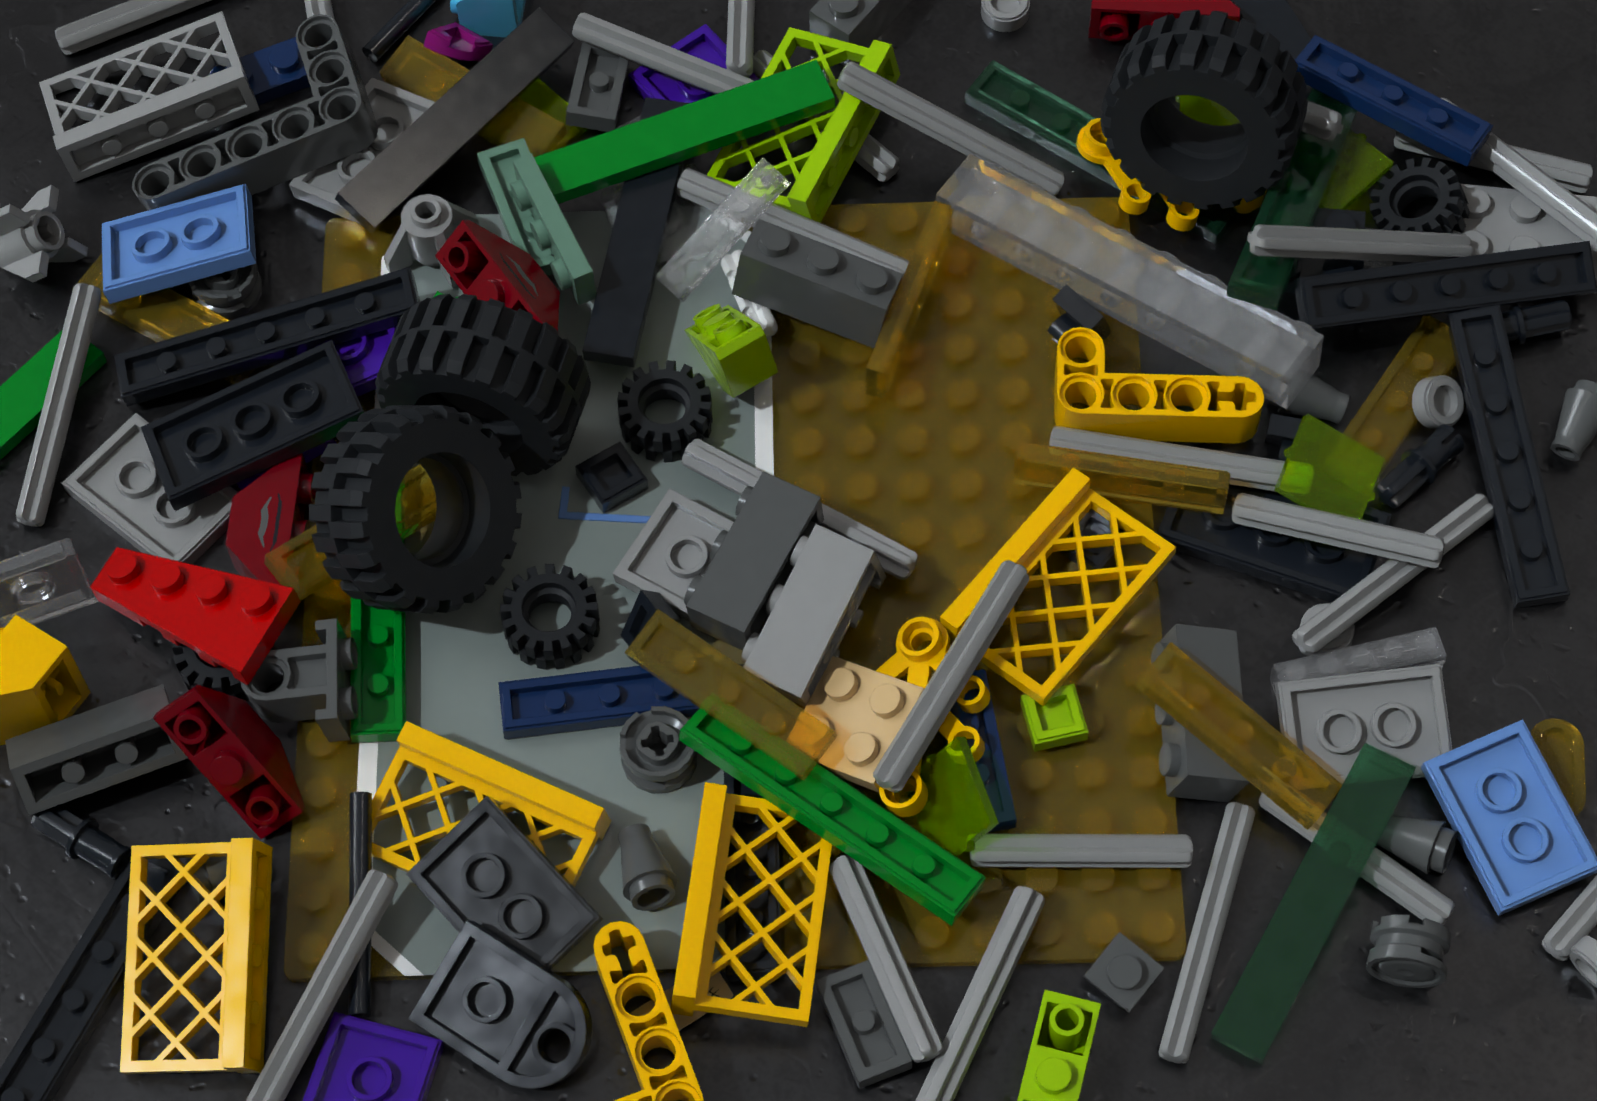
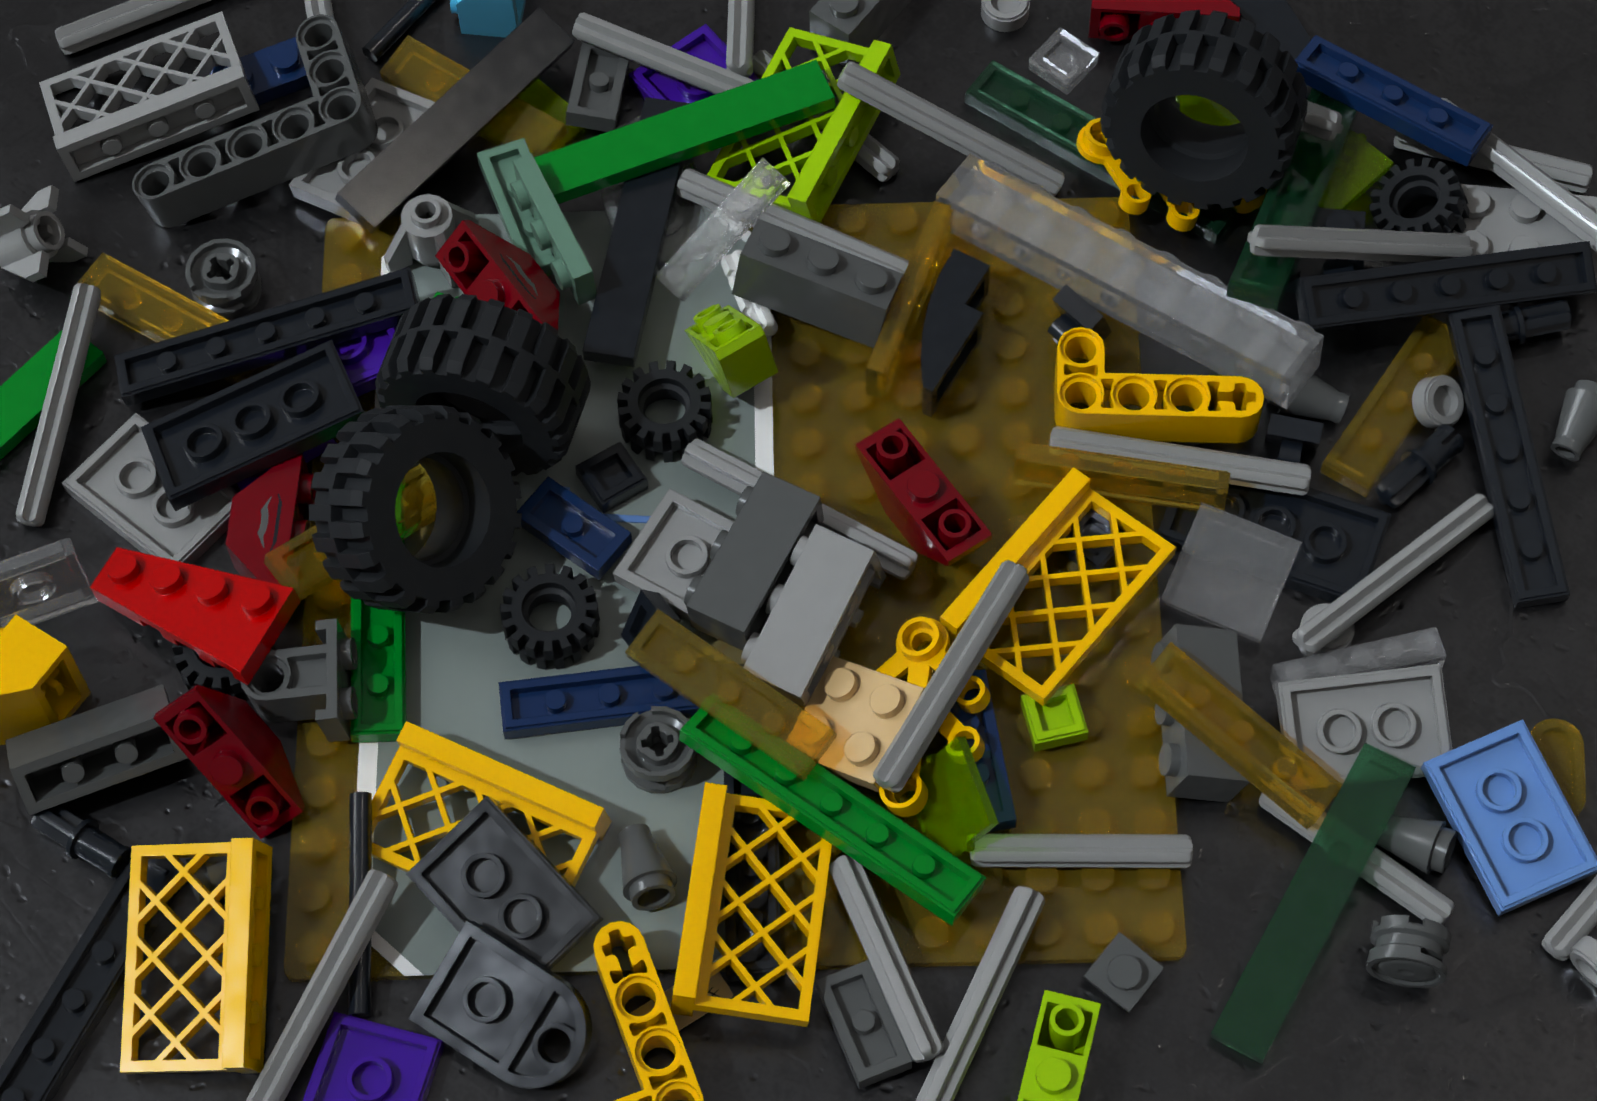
(178, 243): medium blue tile -> none
(457, 42): magenta tile -> none
(574, 528): none -> dark blue plate
(920, 496): none -> dark red slope
(951, 326): none -> black slope
(1063, 60): none -> clear plate
(1206, 933): light grey axle -> none
(1231, 572): none -> clear tile
(1328, 470): clear neon green piece -> none
(1338, 530): light grey axle -> none

